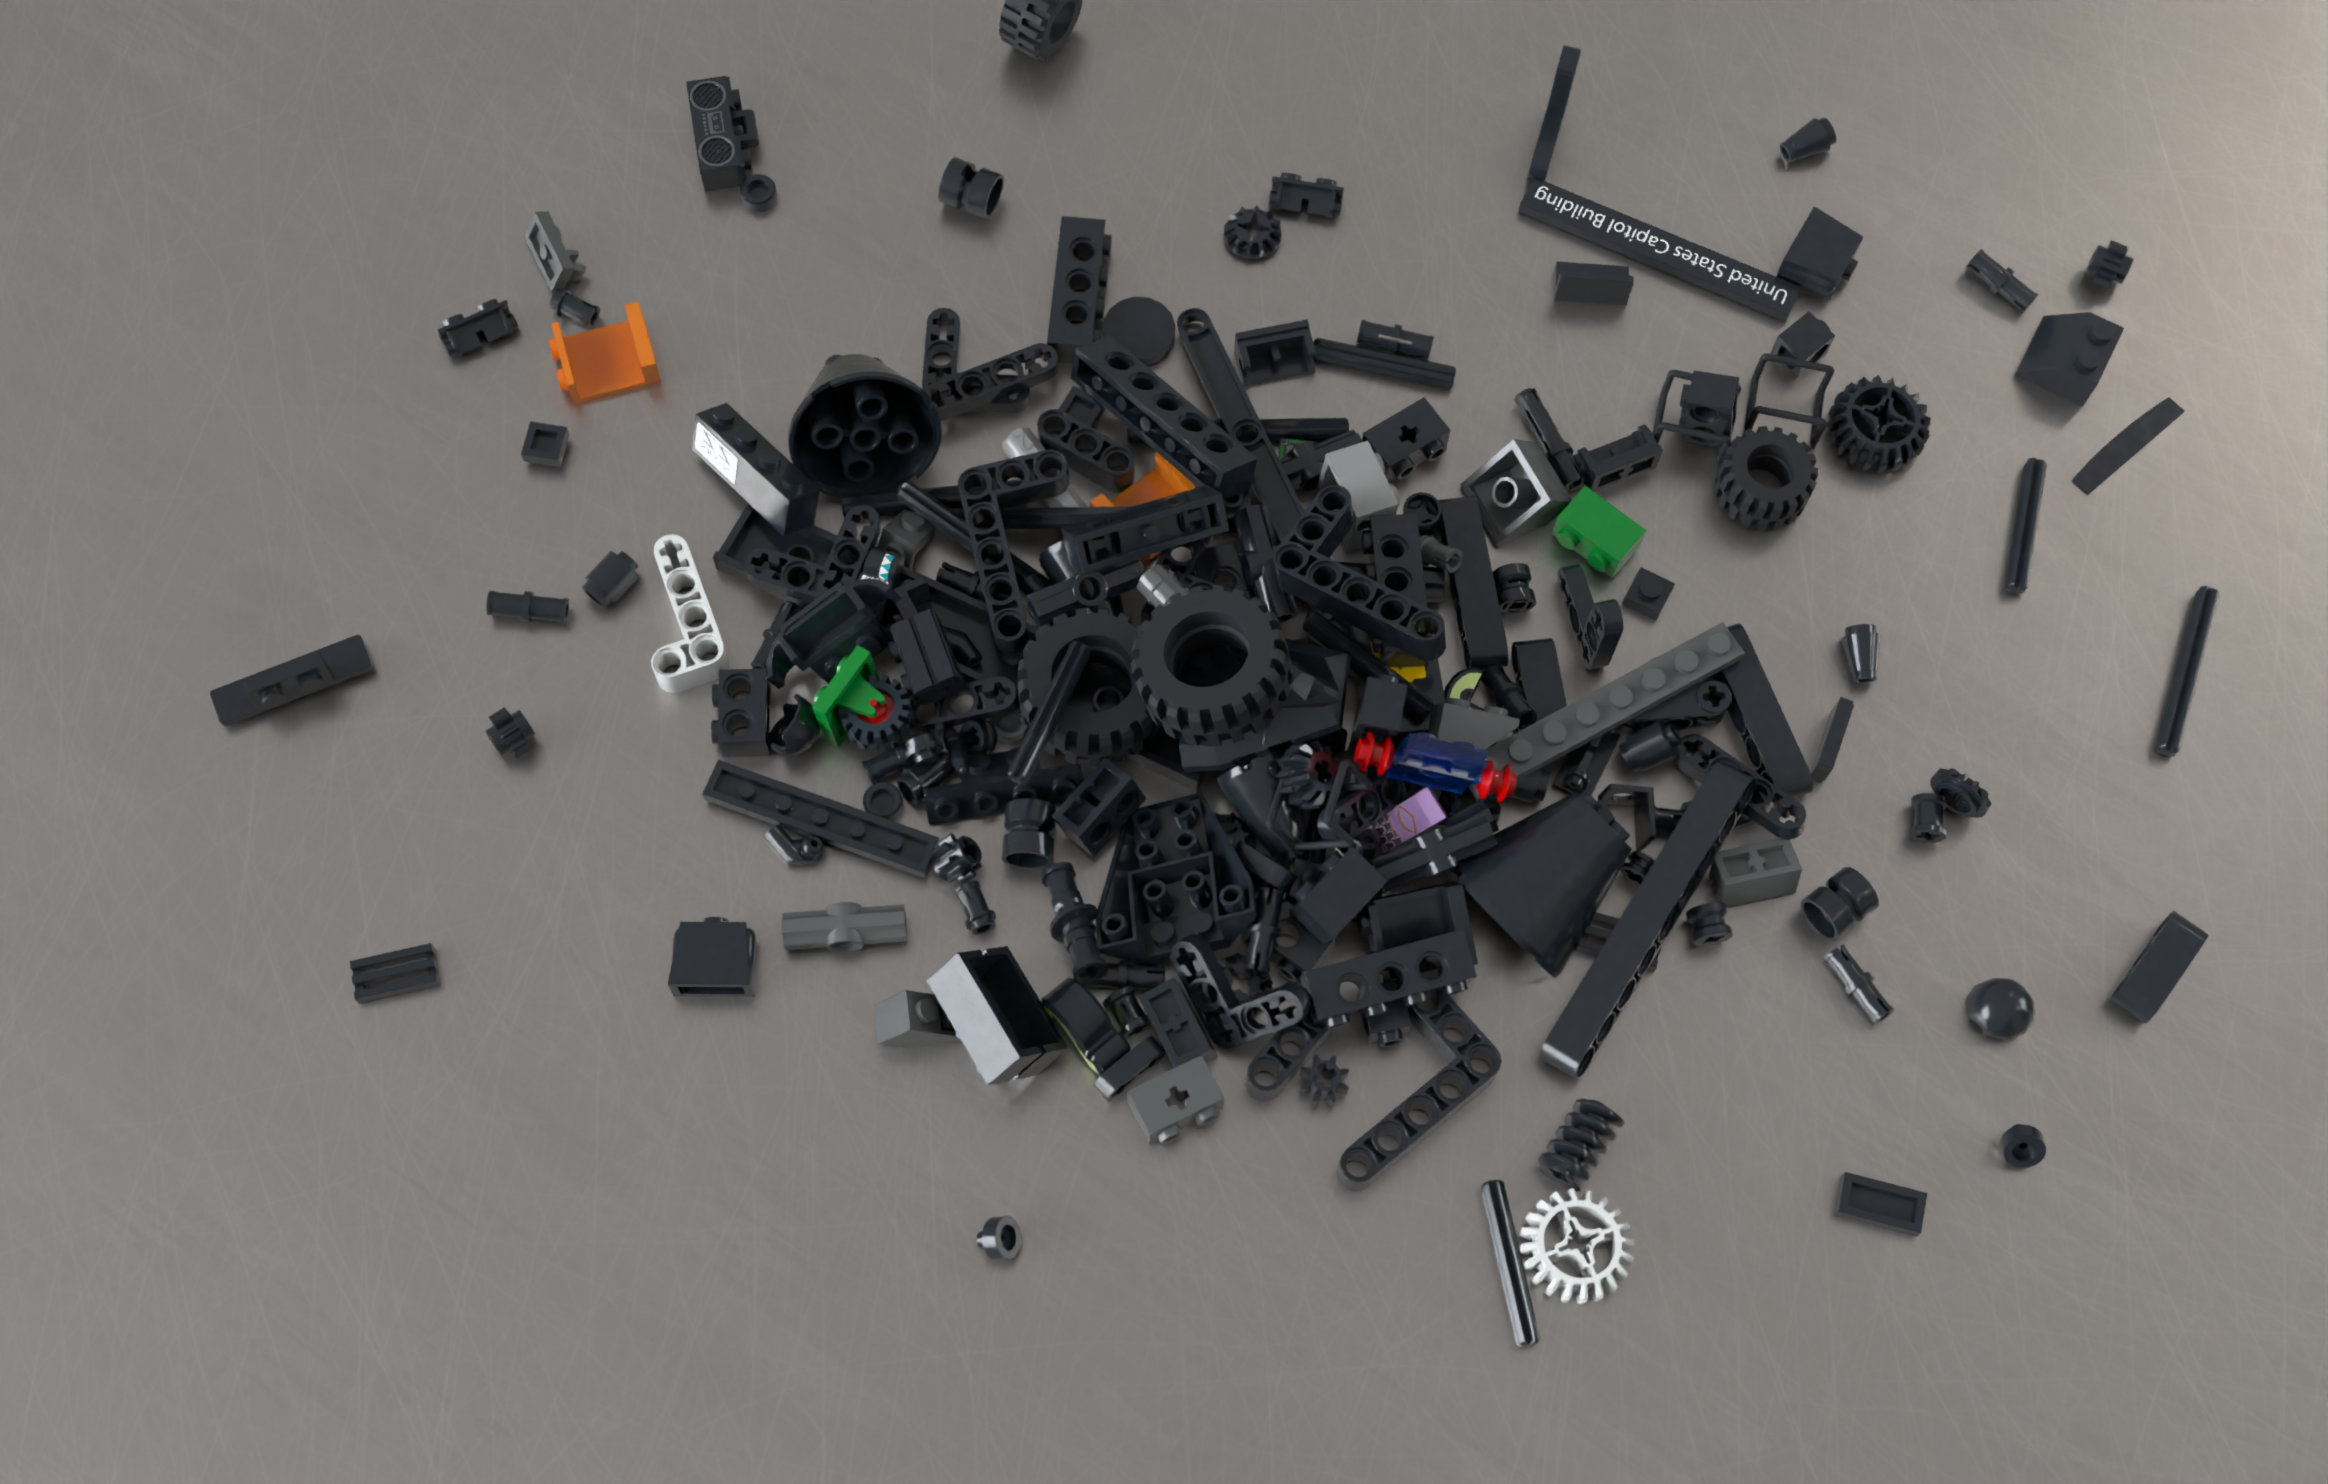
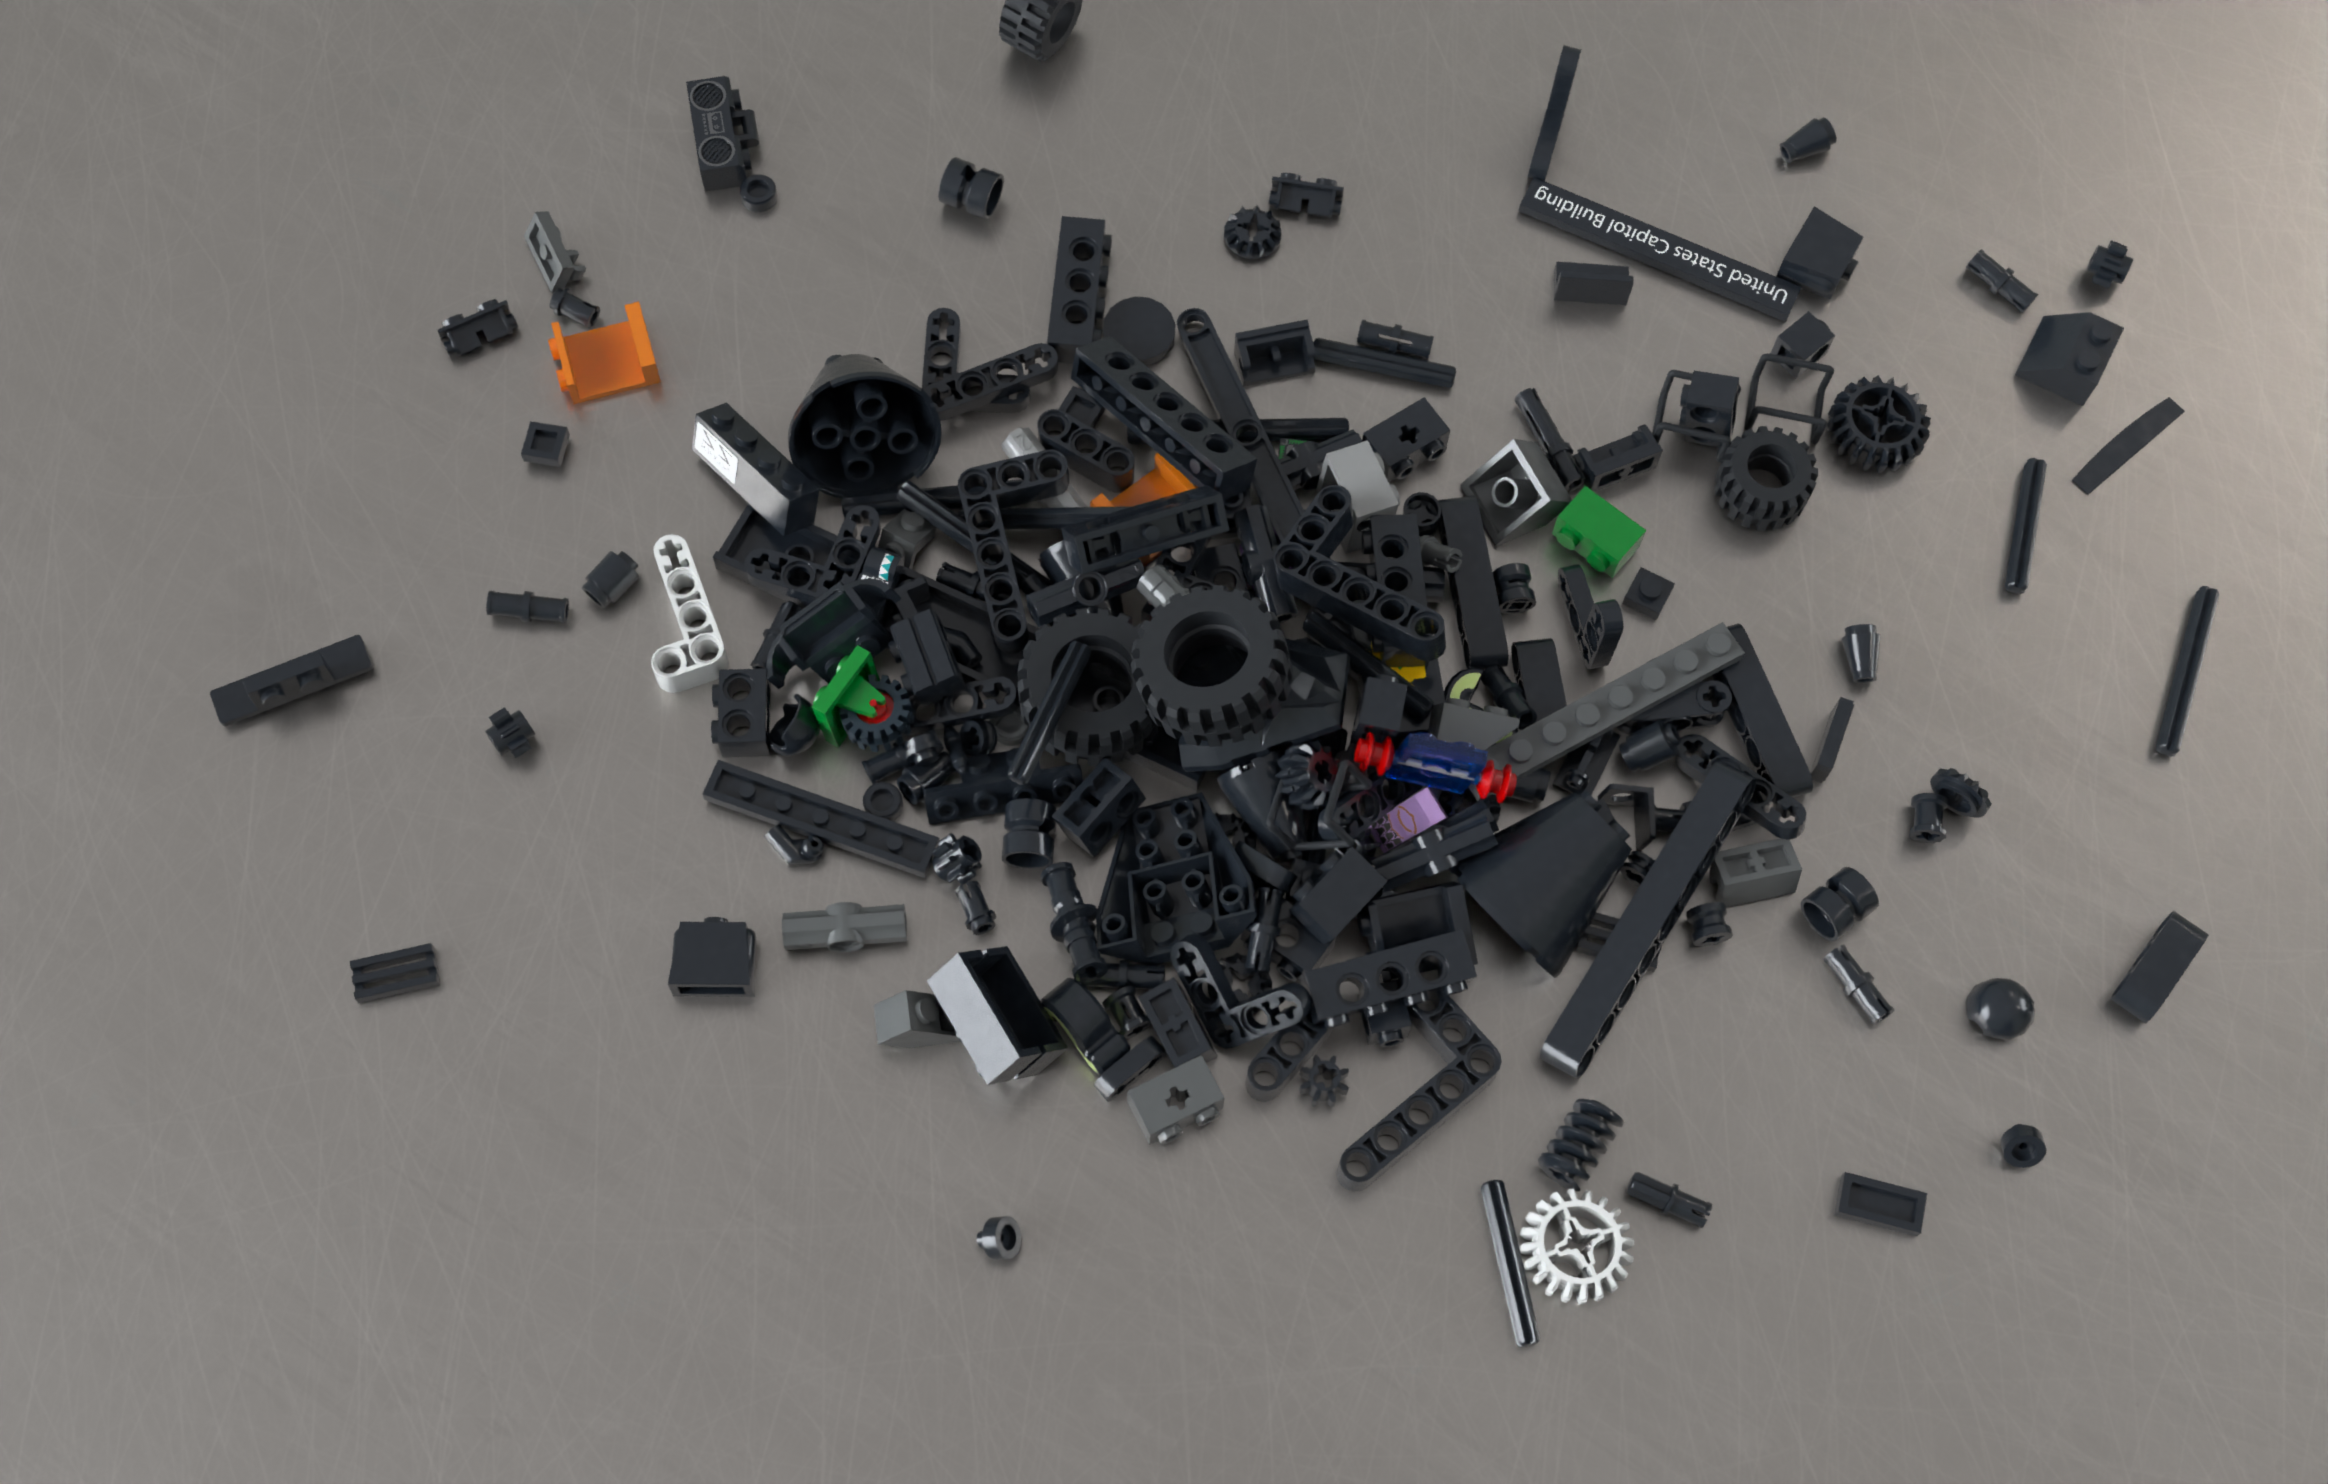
(1669, 1199): none -> black axle

